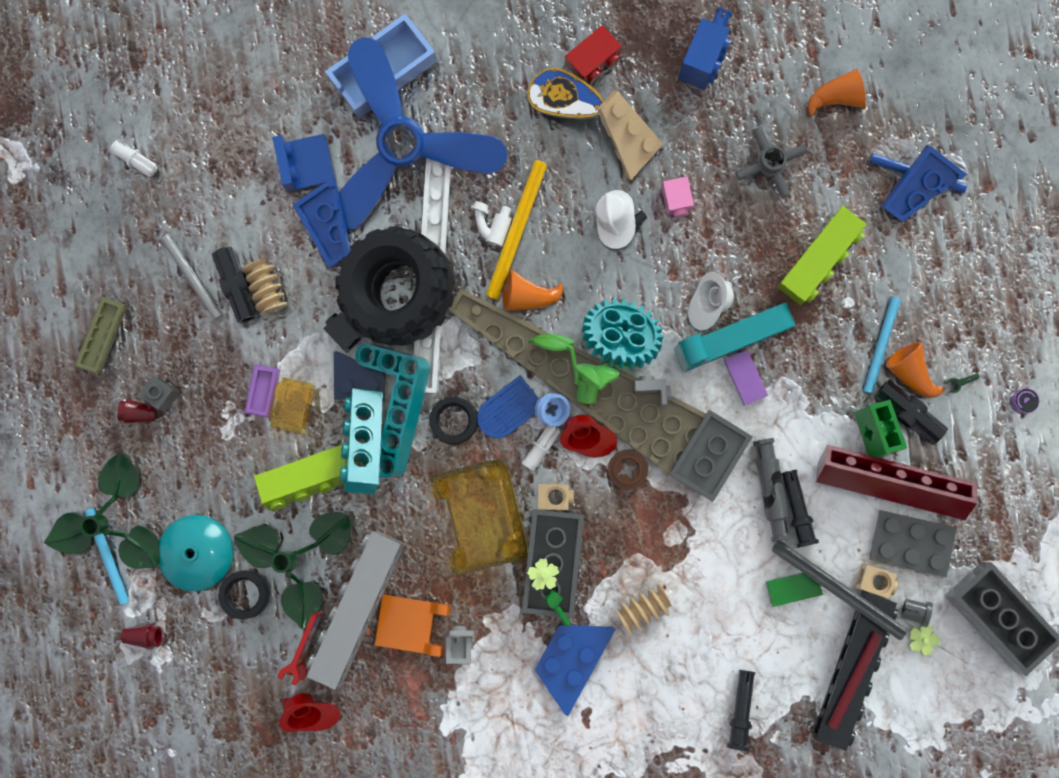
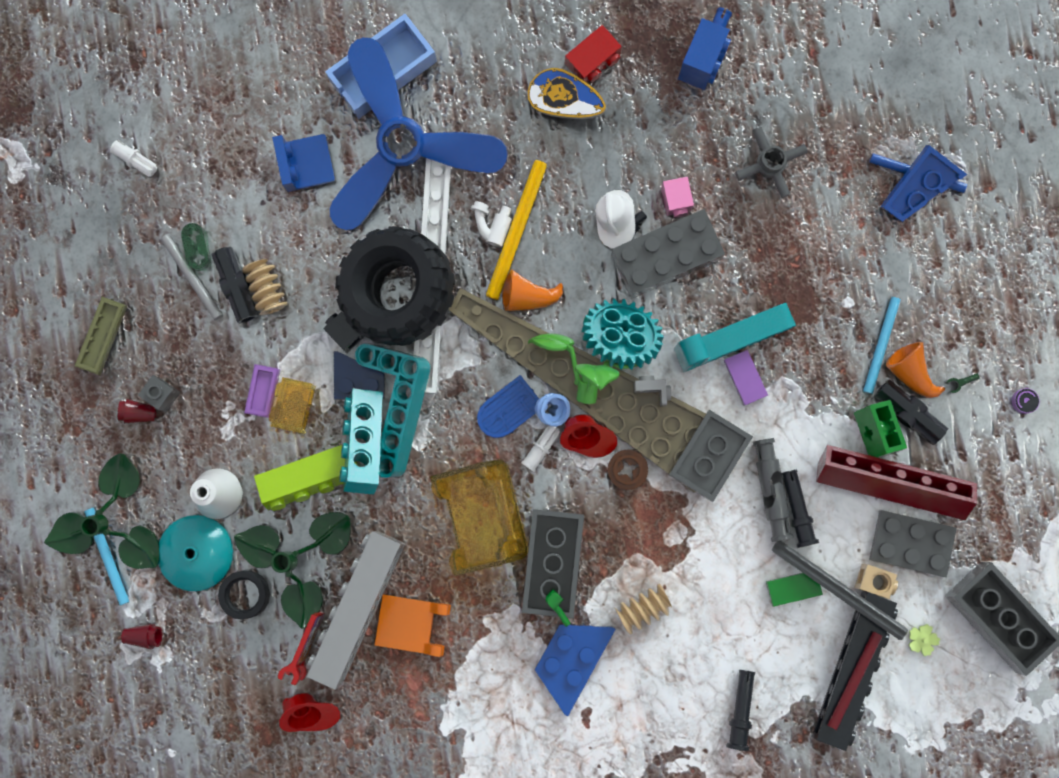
(190, 249): none -> clear green beam
(216, 493): none -> white cone
(325, 222): blue wing -> none
(434, 420): black tyre -> none
(457, 646): light grey bracket -> none
(543, 575): yellowish green plant -> none
(545, 489): tan brick -> none
(630, 134): tan wing -> none
(667, 253): none -> dark grey brick
(709, 301): white piece -> none
(822, 255): lime brick -> none
(843, 90): orange hat -> none
(920, 614): dark grey bush -> none

